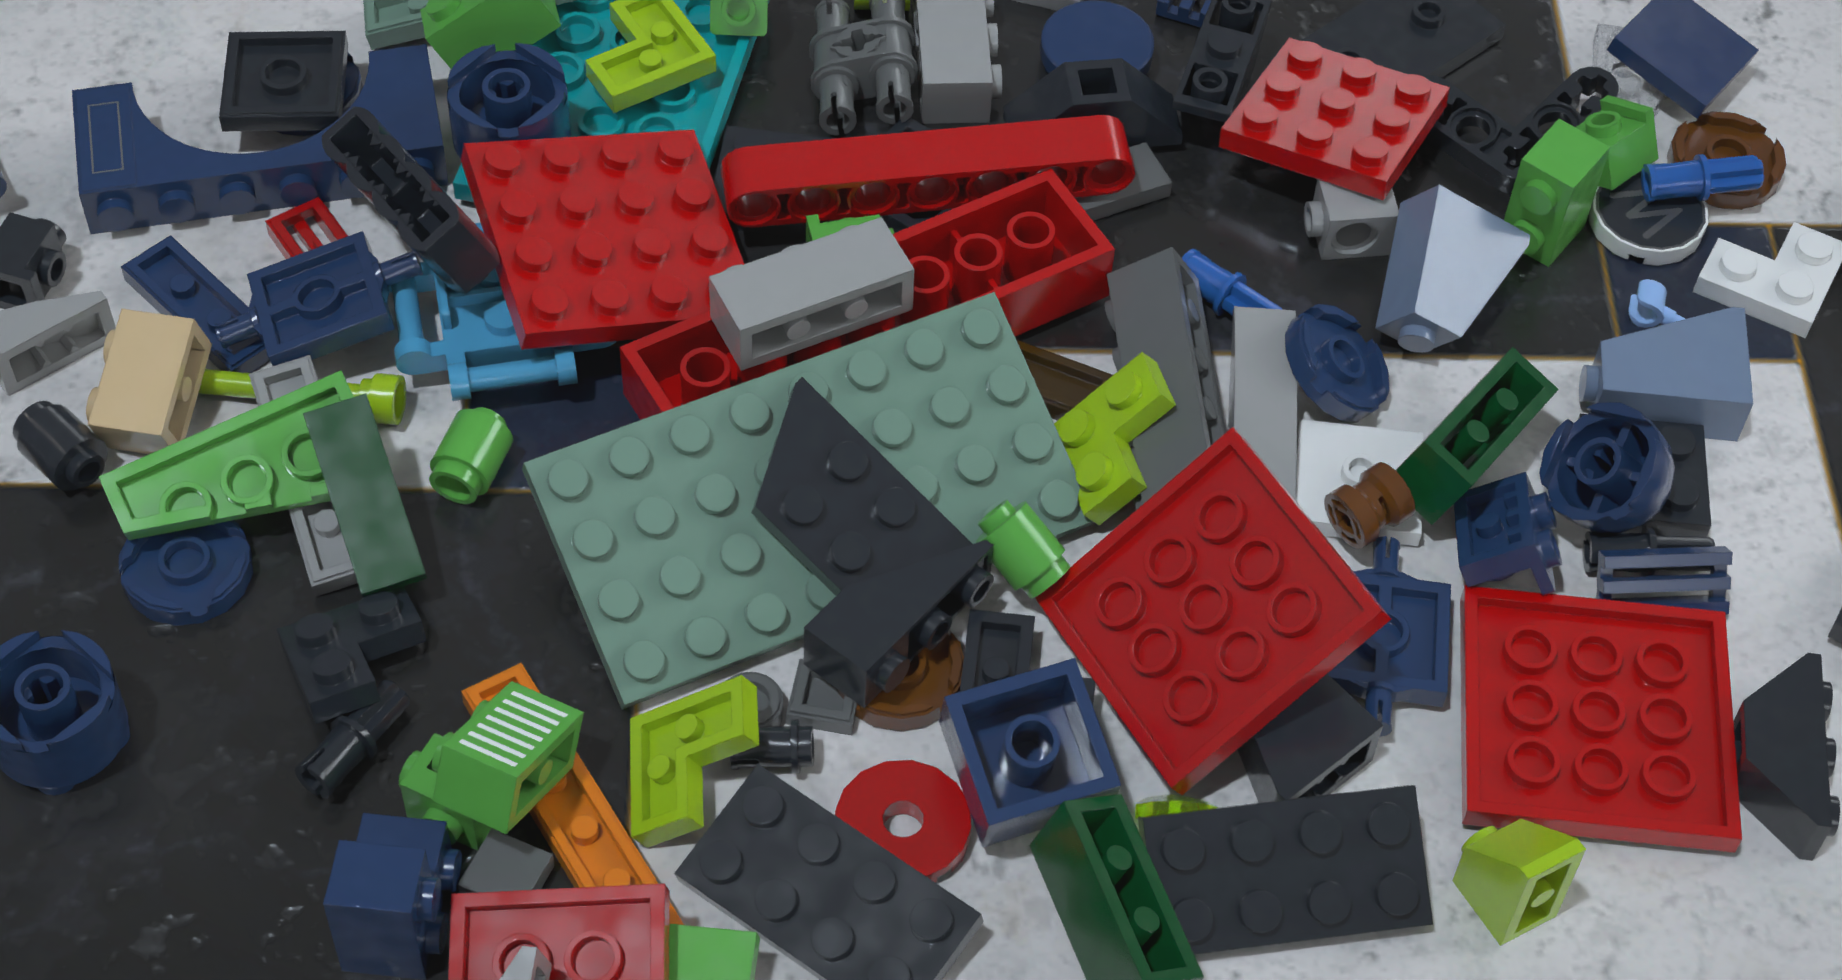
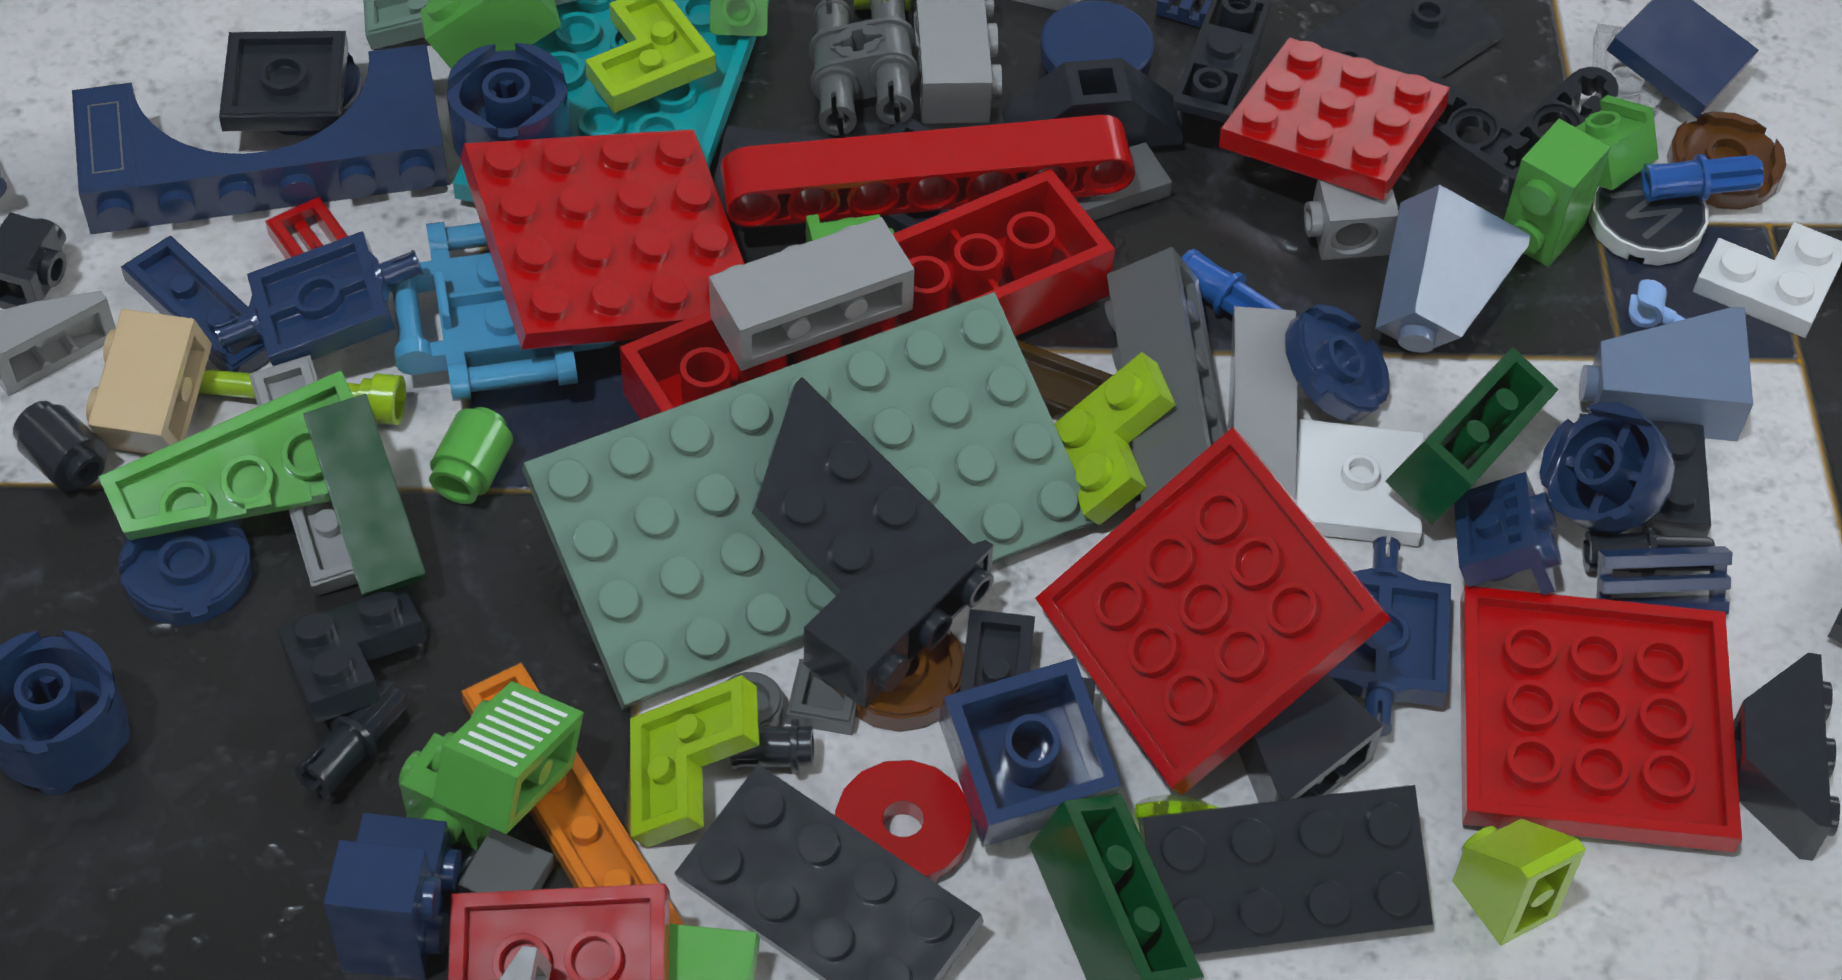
(410, 200): black brick -> none
(1023, 548): bright green brick -> none
(1369, 505): reddish brown wheel -> none

